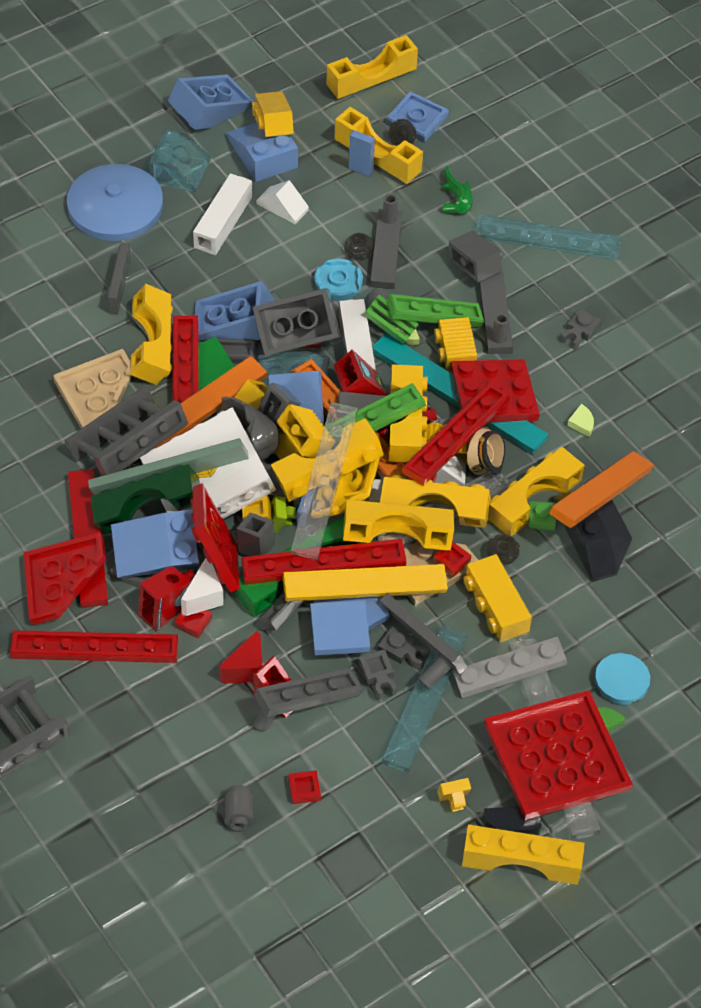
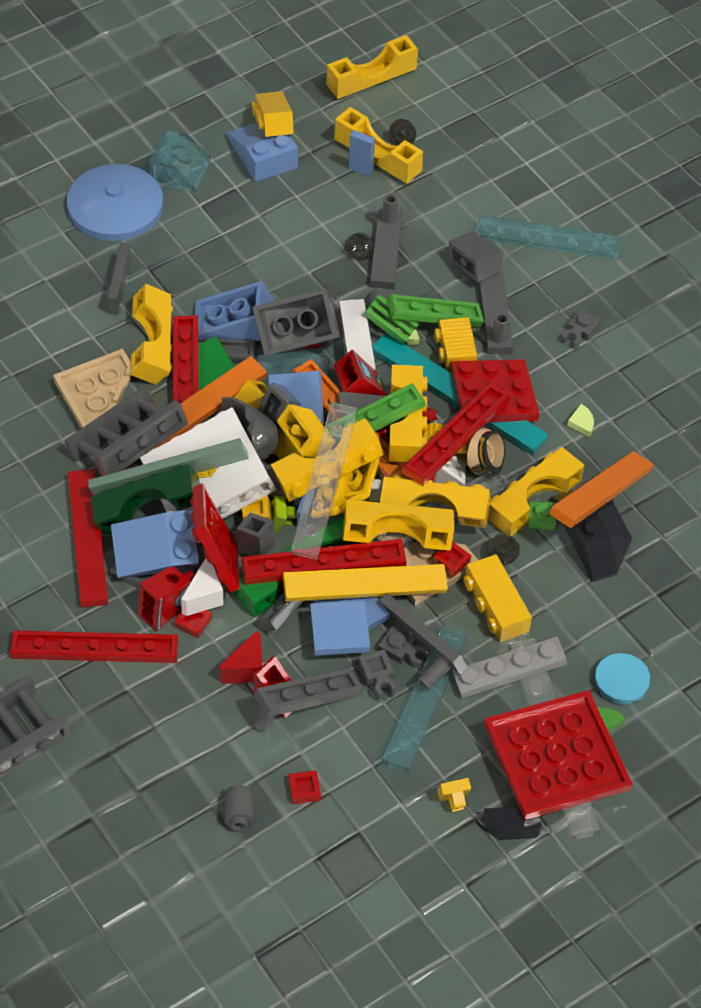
(59, 574): red plate -> none
(208, 100): medium blue slope -> none
(222, 214): white brick -> none
(284, 201): white slope -> none
(340, 278): medium azure tile -> none
(421, 112): medium blue tile -> none
(462, 191): green piece -> none
(554, 857): yellow arch -> none

